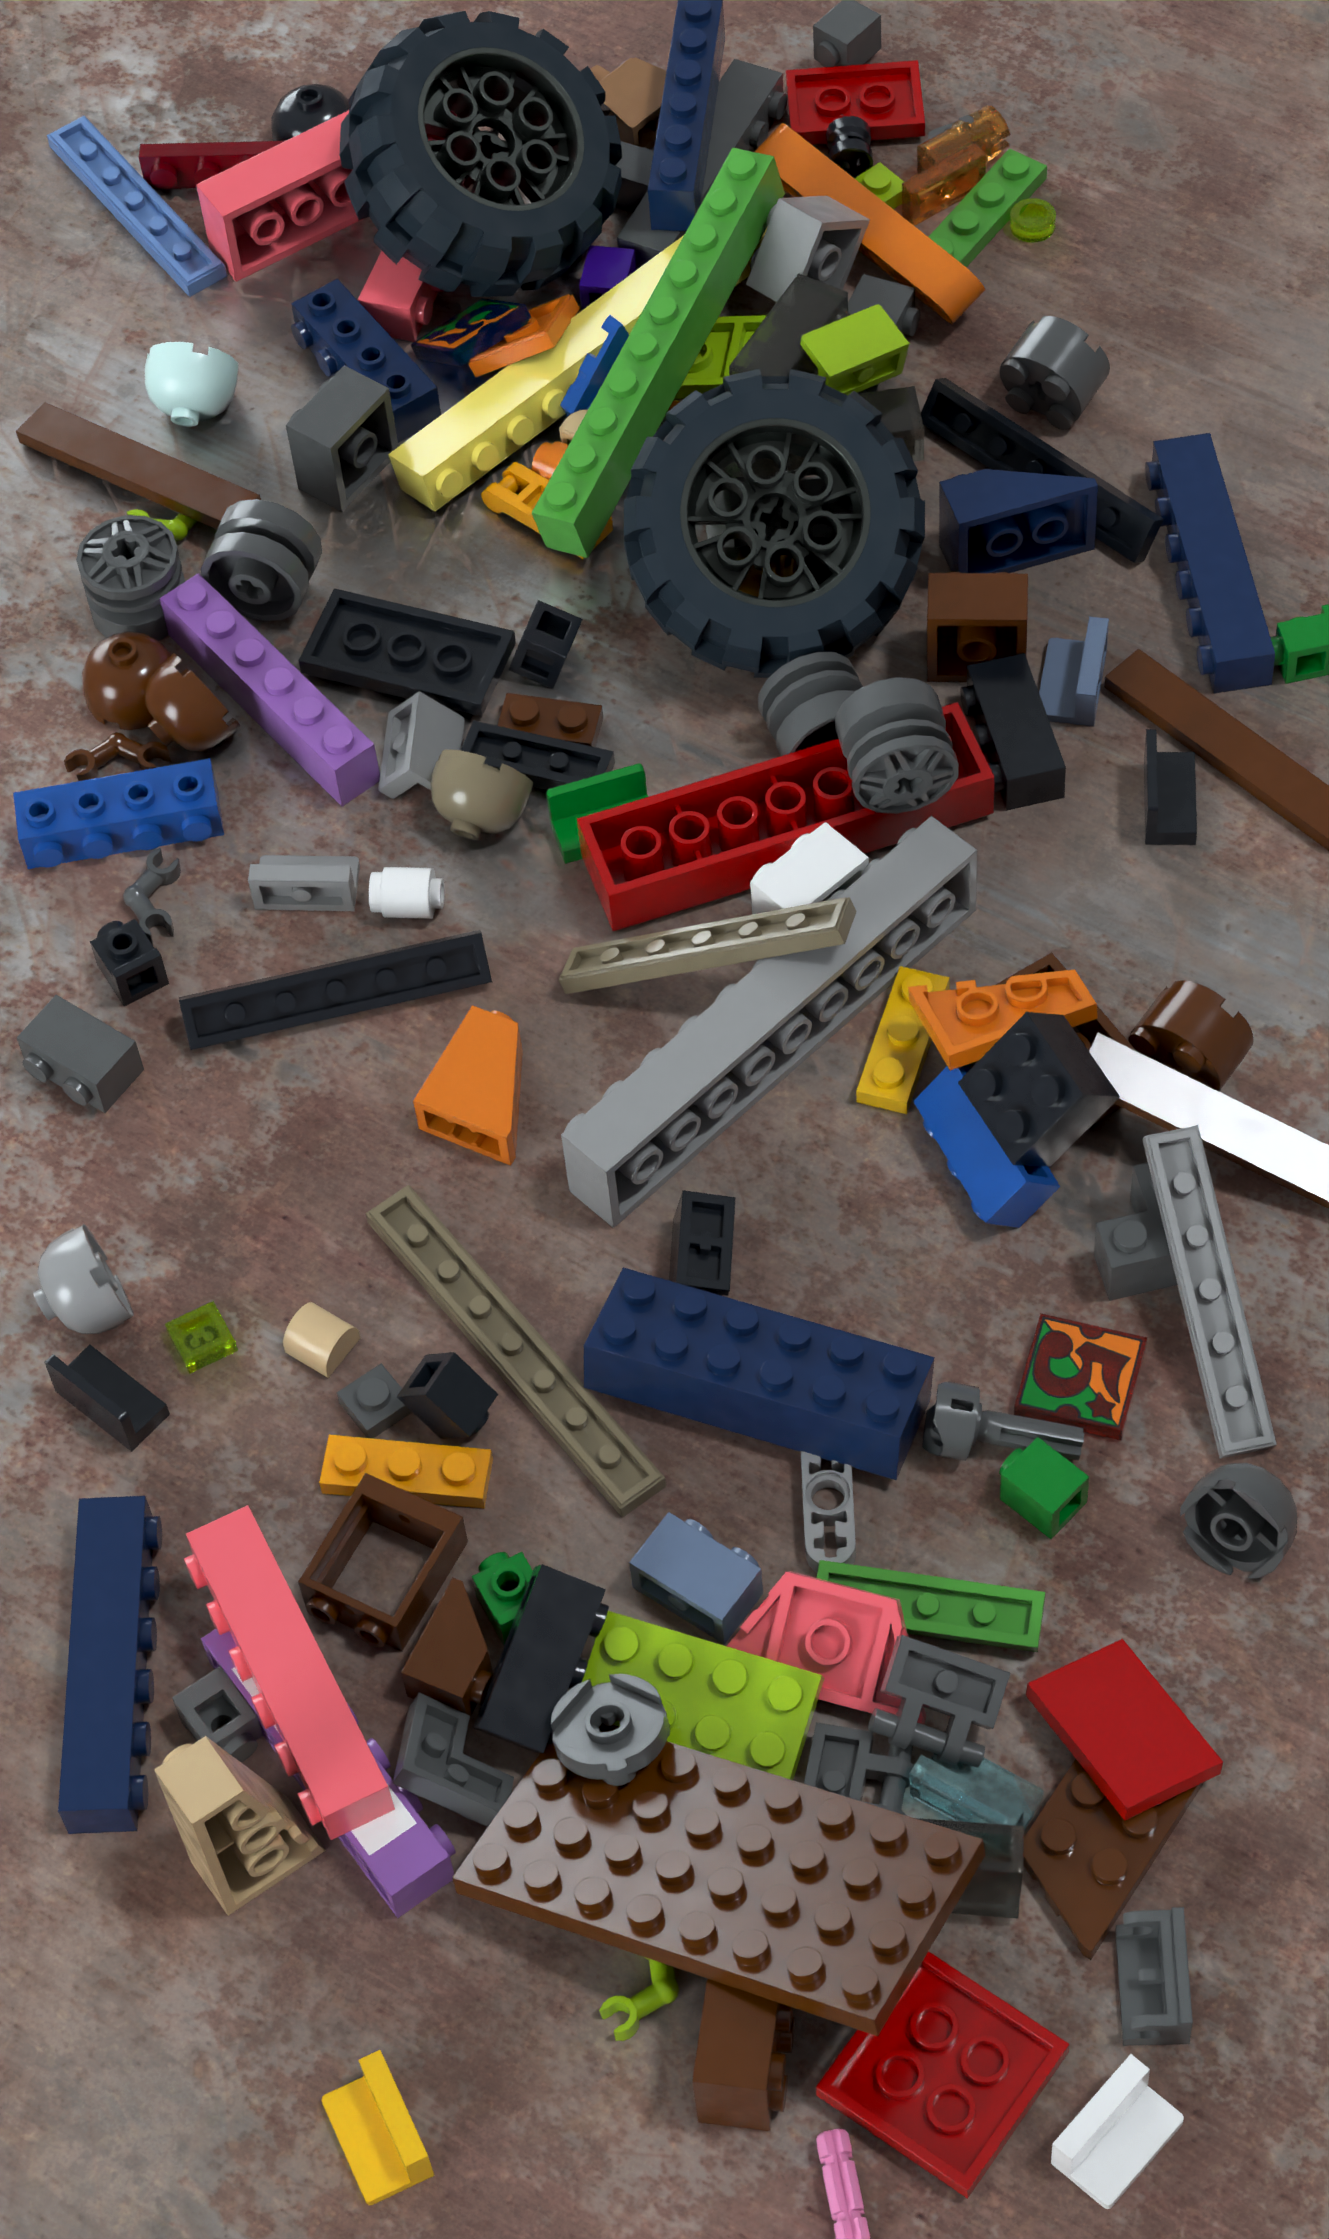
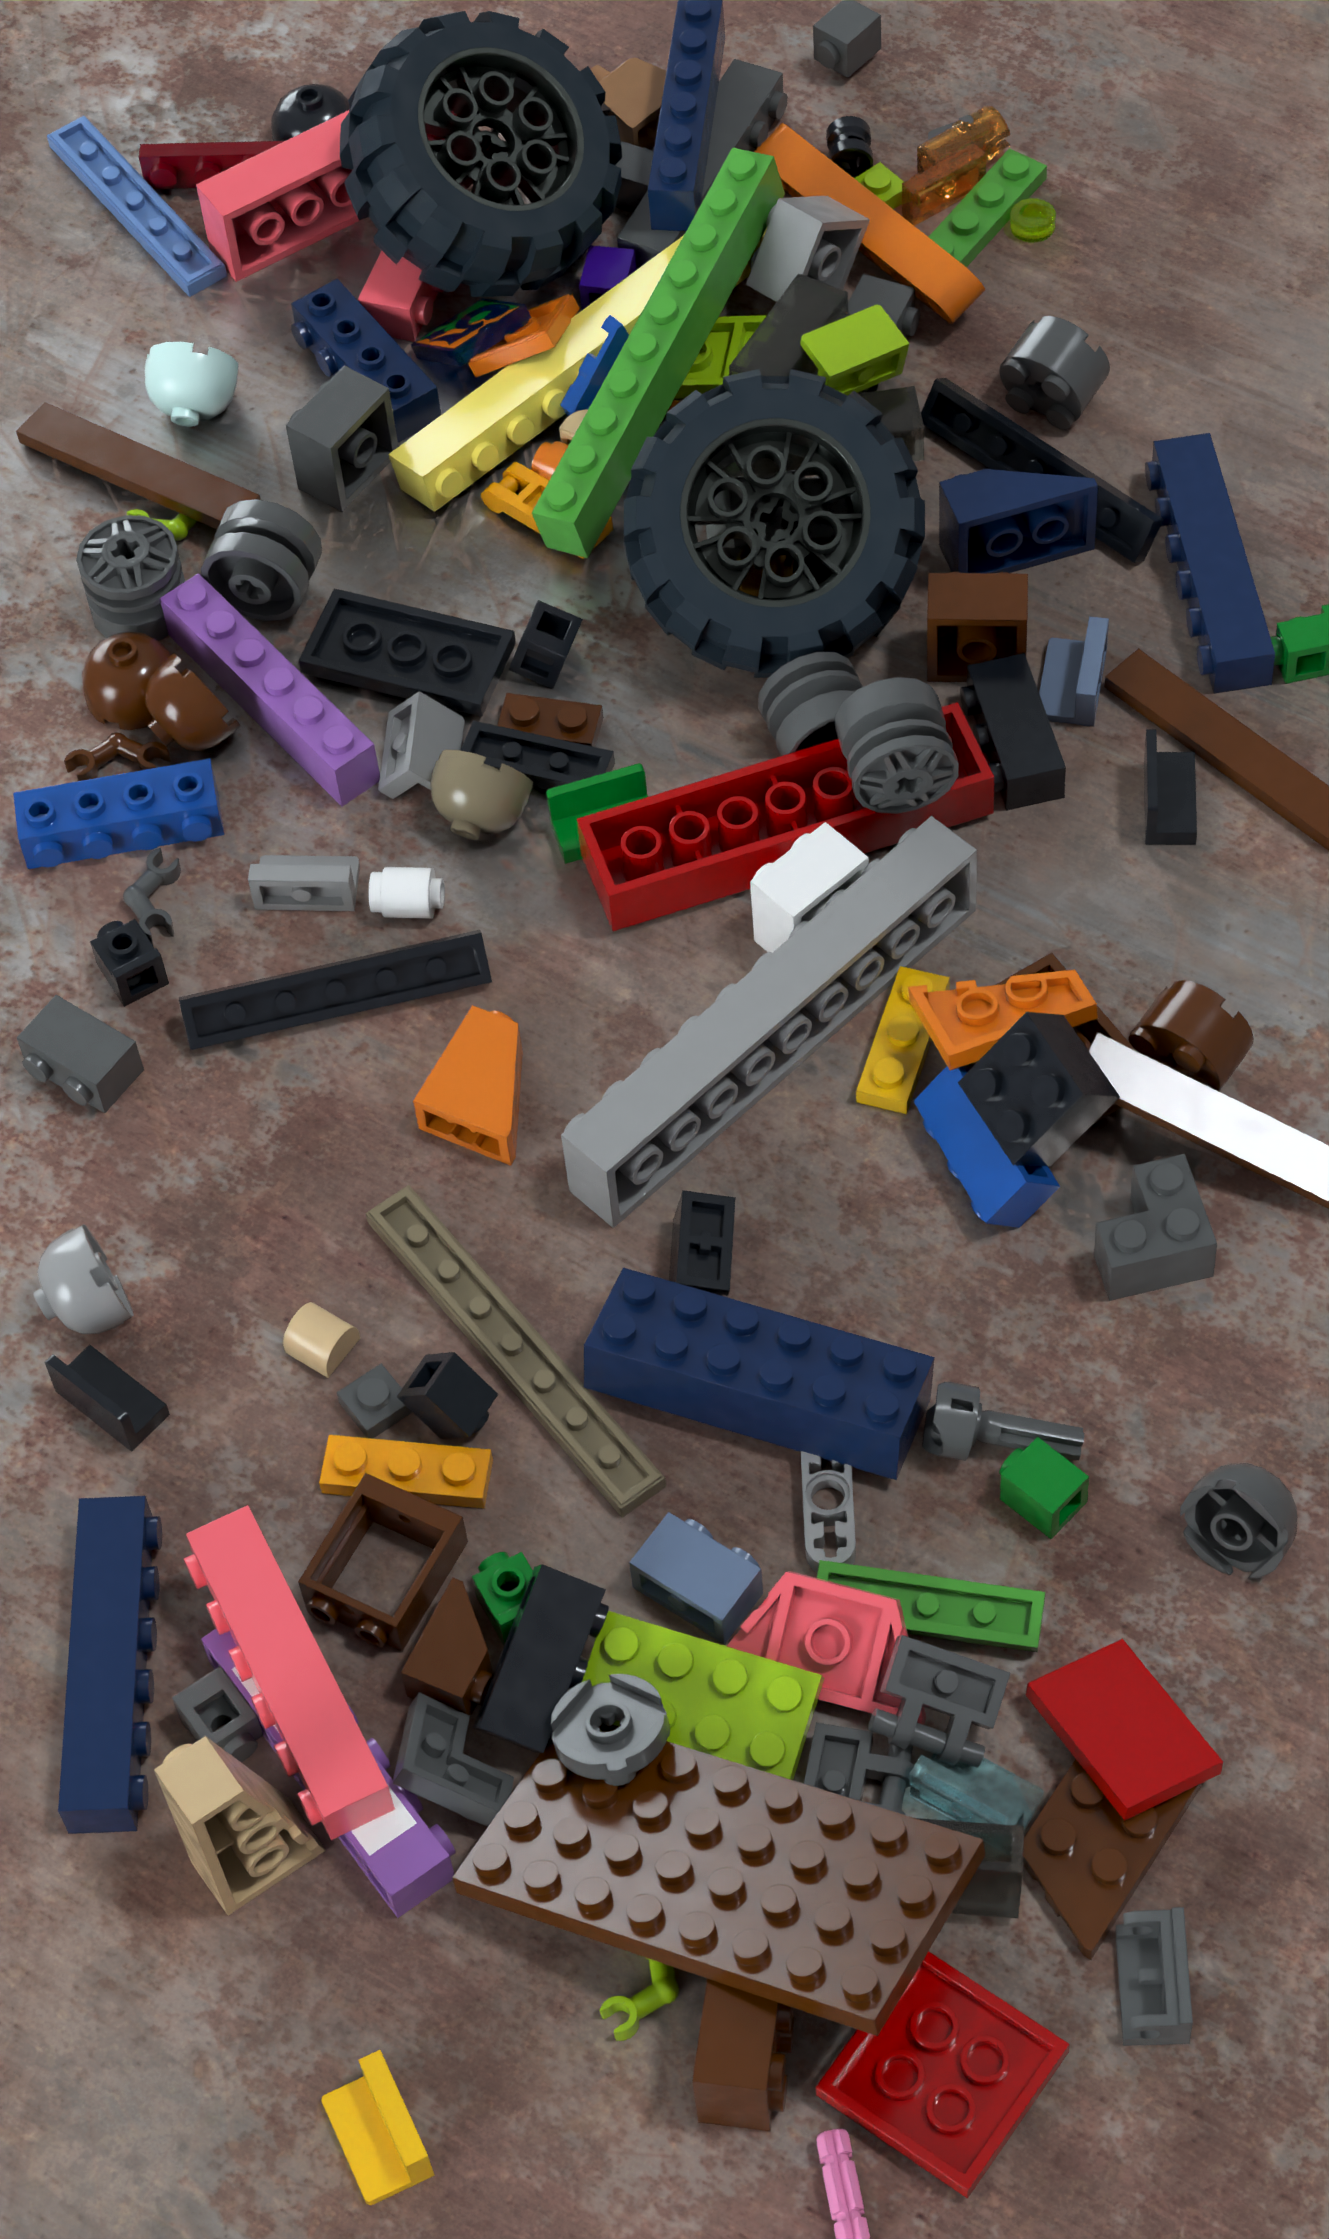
(201, 1337): clear neon green tile -> none
(708, 945): dark tan tile -> none
(879, 93): red plate -> none
(1081, 1376): tile -> none
(1116, 2134): white panel -> none
(1209, 1292): light grey tile -> none

